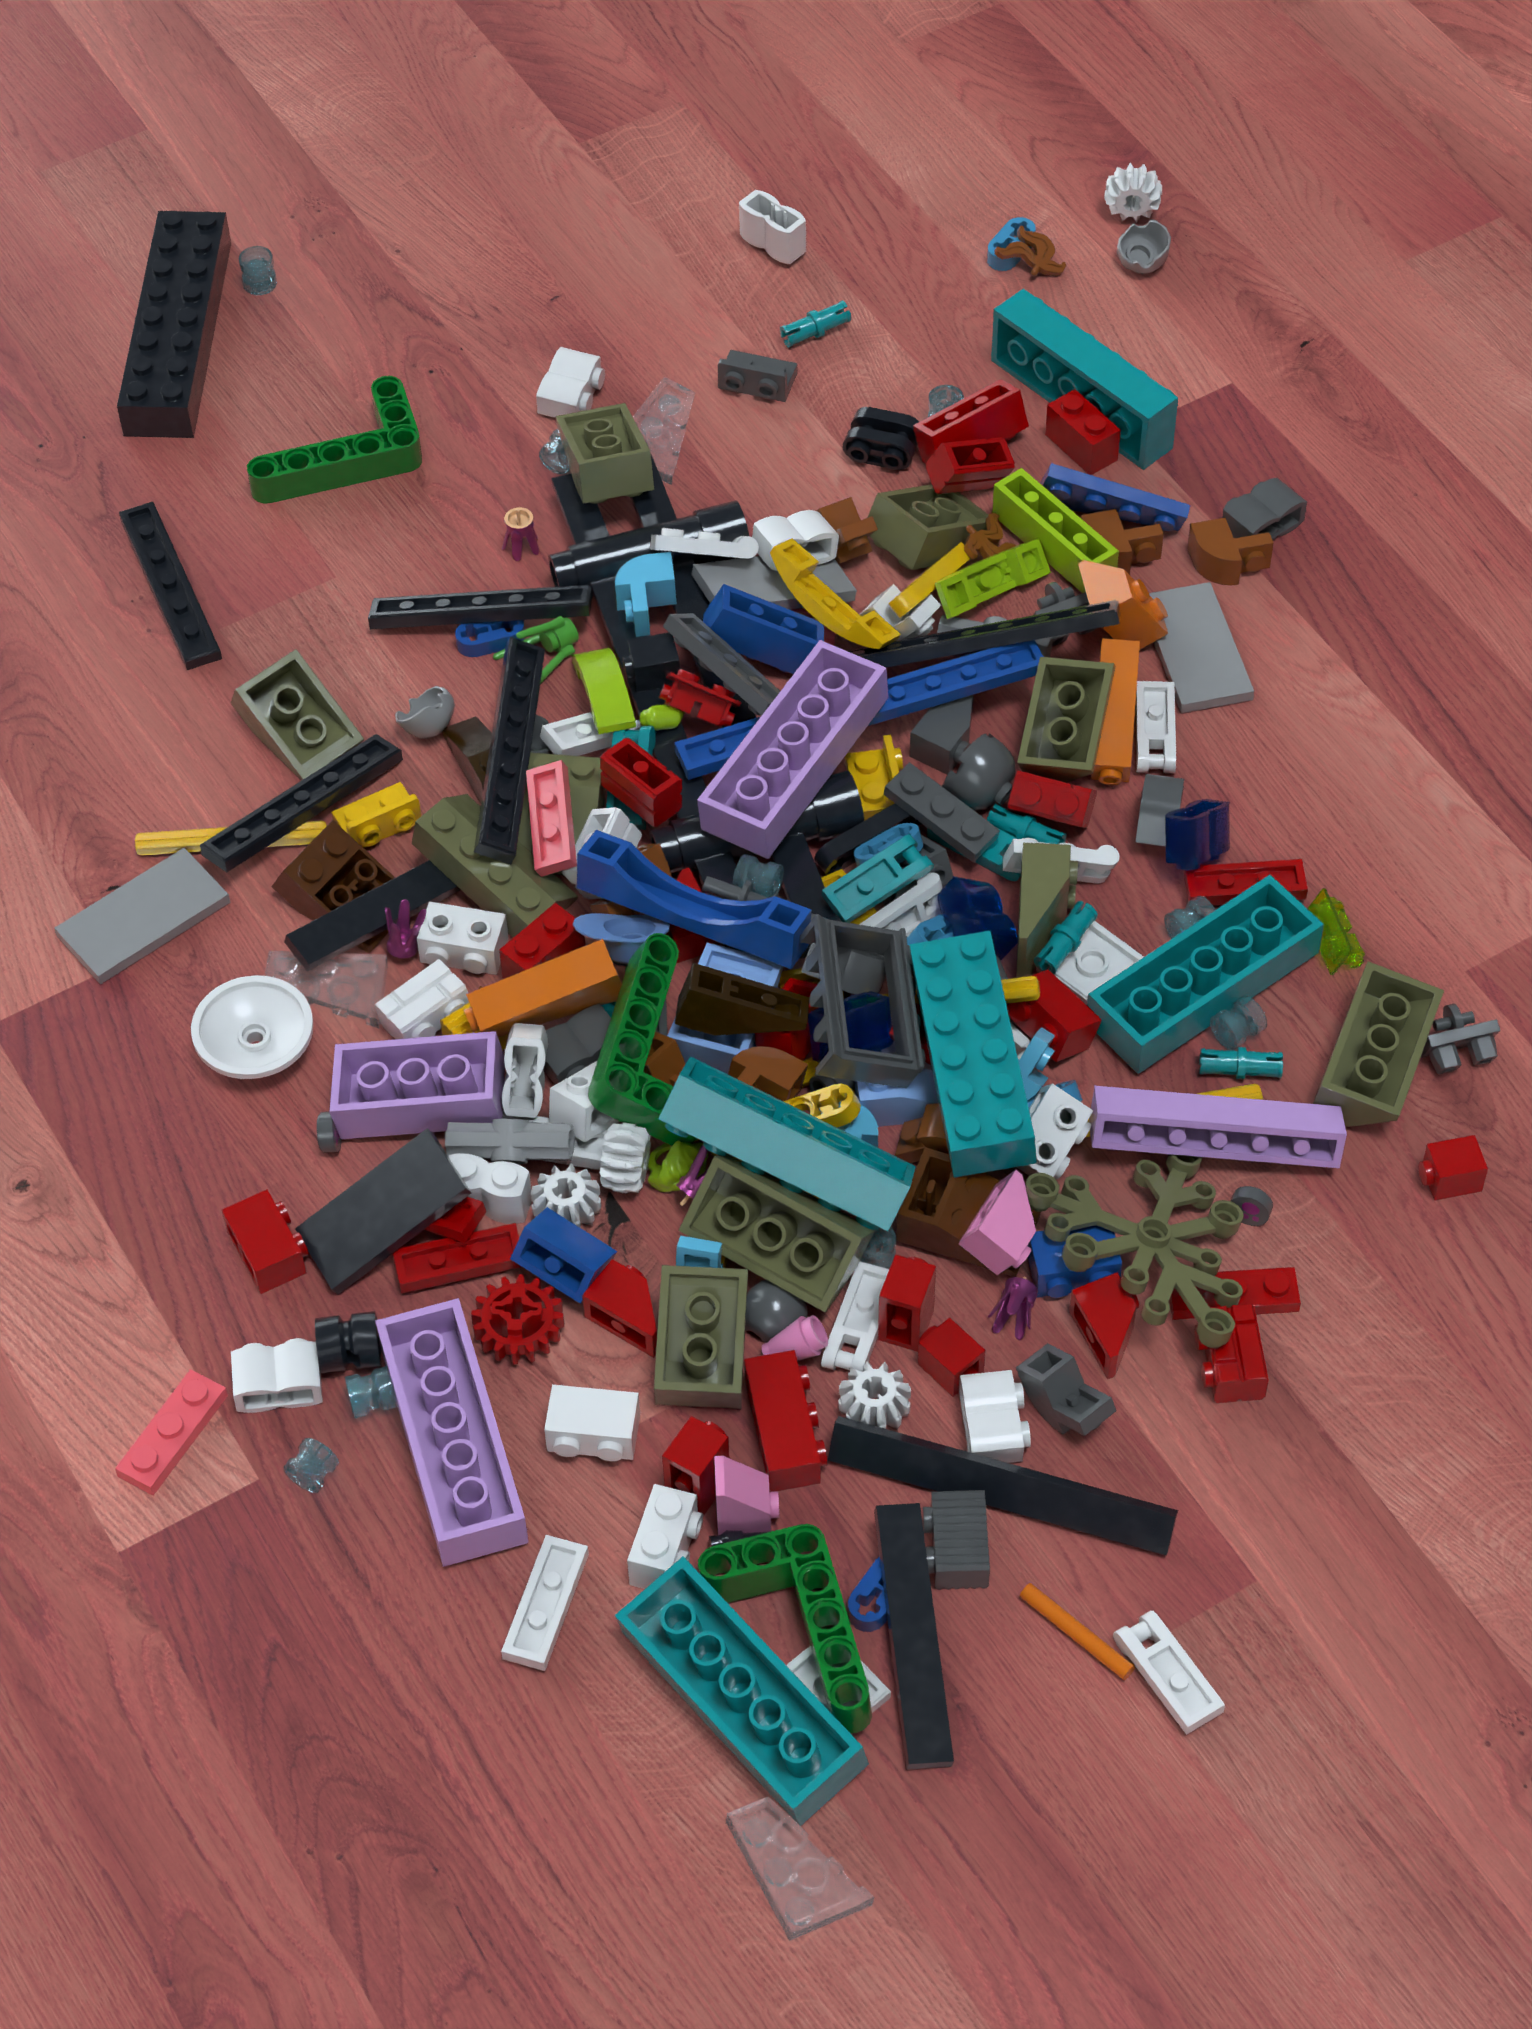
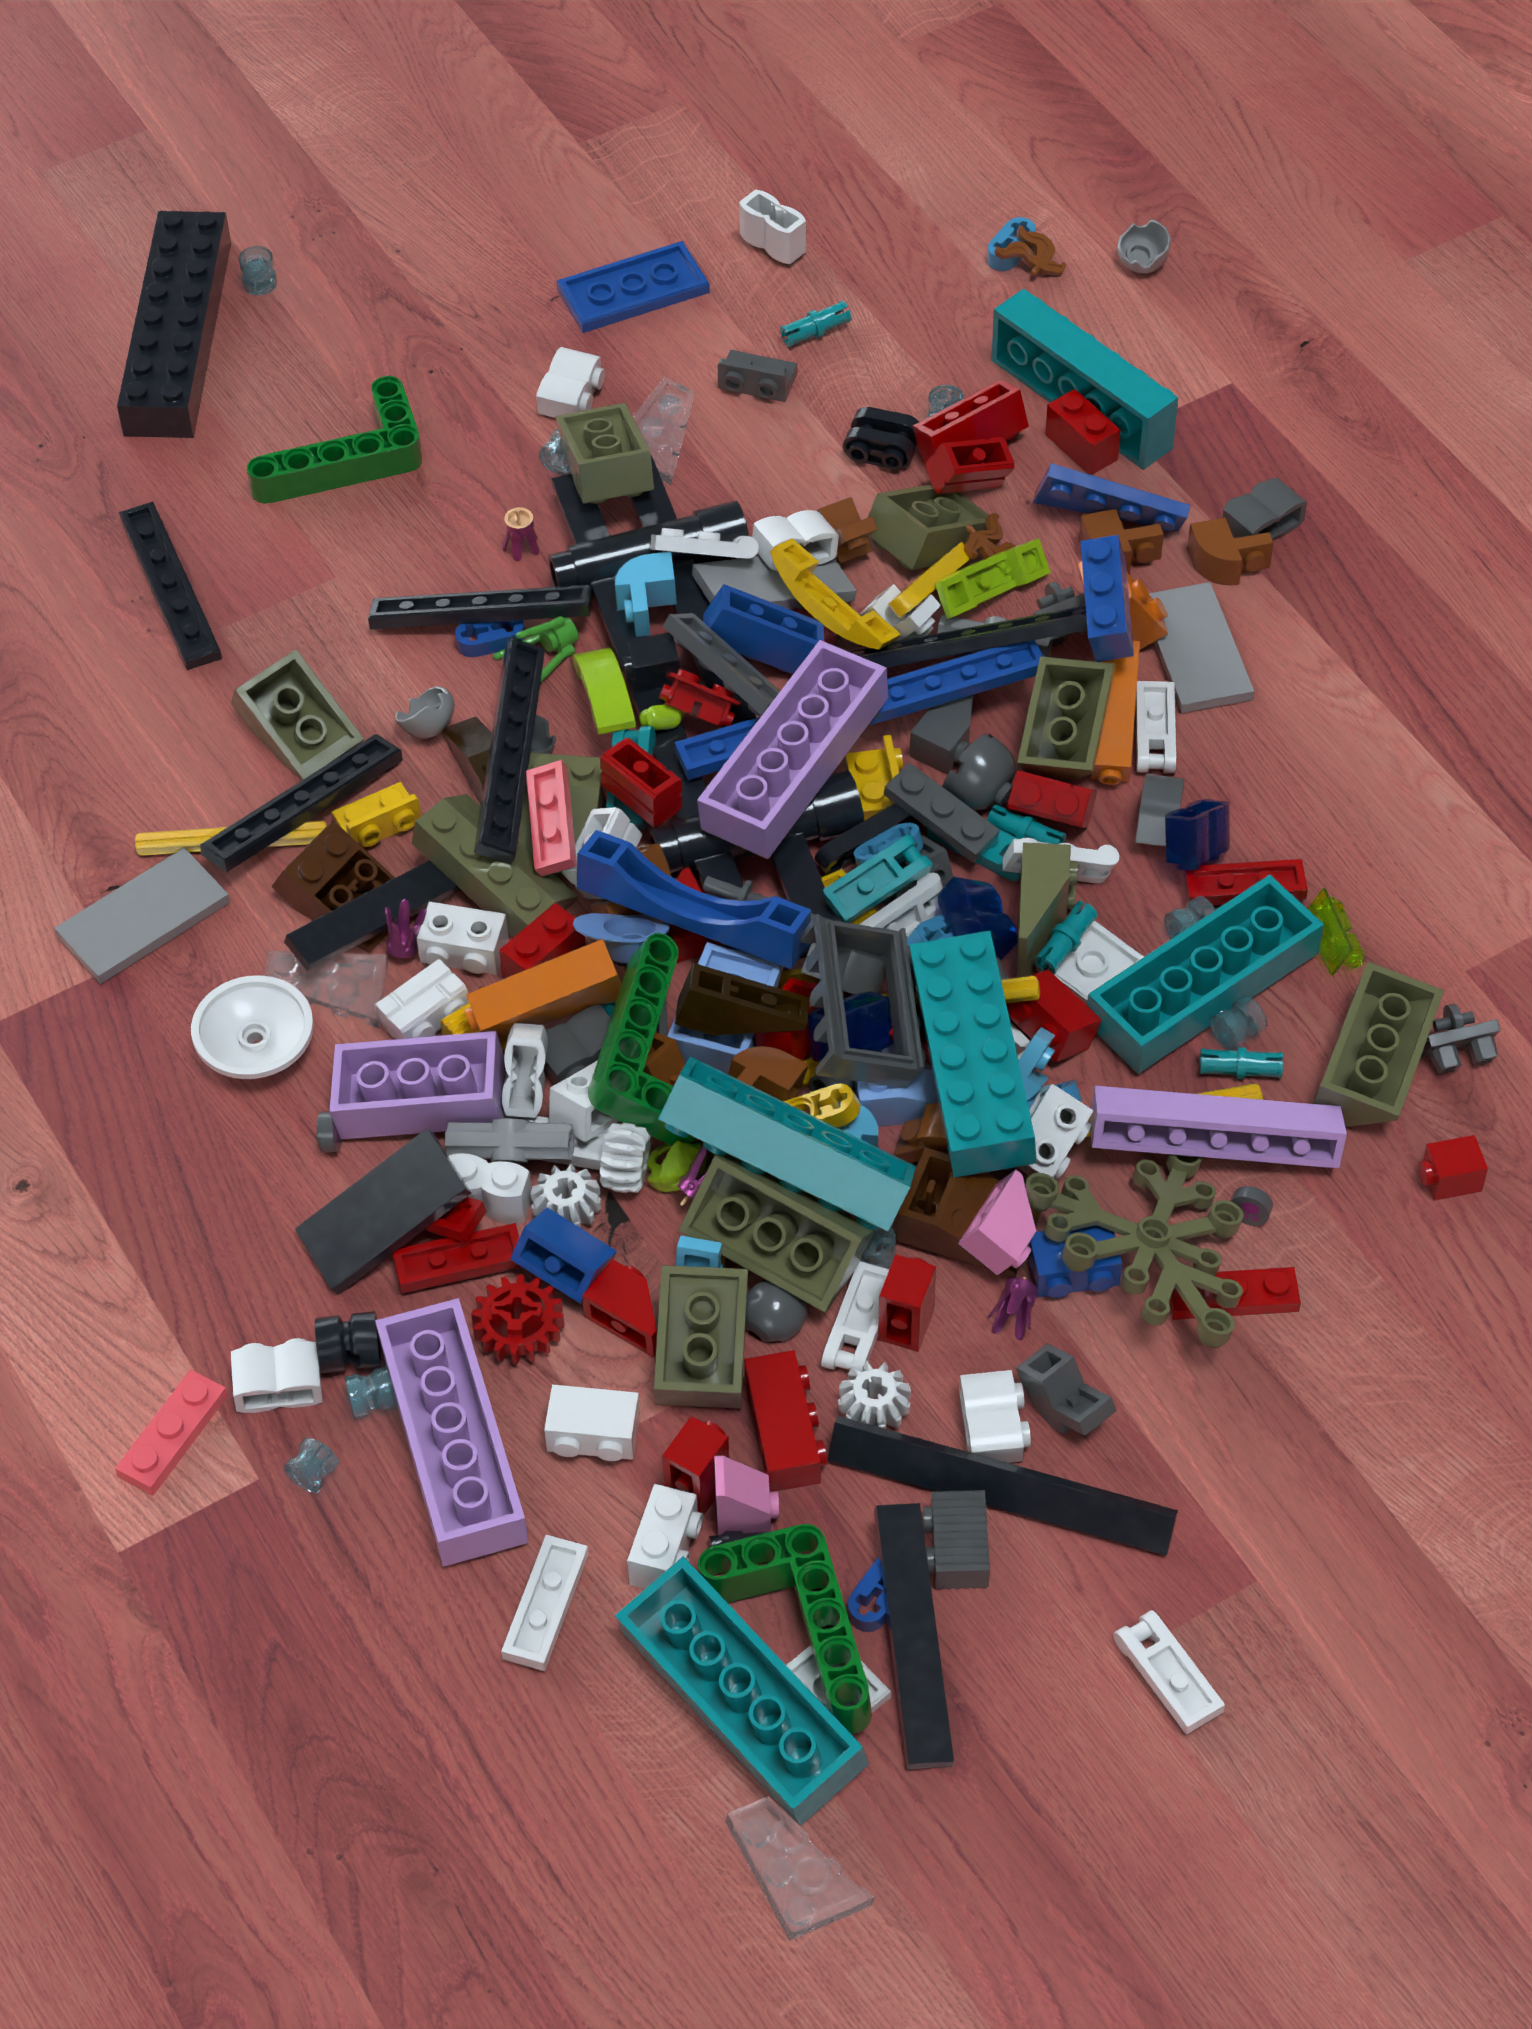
(265, 1241): red brick -> none
(576, 736): white plate -> none
(632, 286): none -> blue tile
(765, 877): clear light blue wheel -> none
(803, 1335): bright pink cone -> none
(948, 1353): red brick -> none
(1036, 513): lime brick -> none
(1077, 1631): orange bar -> none
(1105, 1319): red slope -> none
(1107, 598): none -> blue brick
(1133, 192): white gear -> none
(1239, 1366): red brick -> none

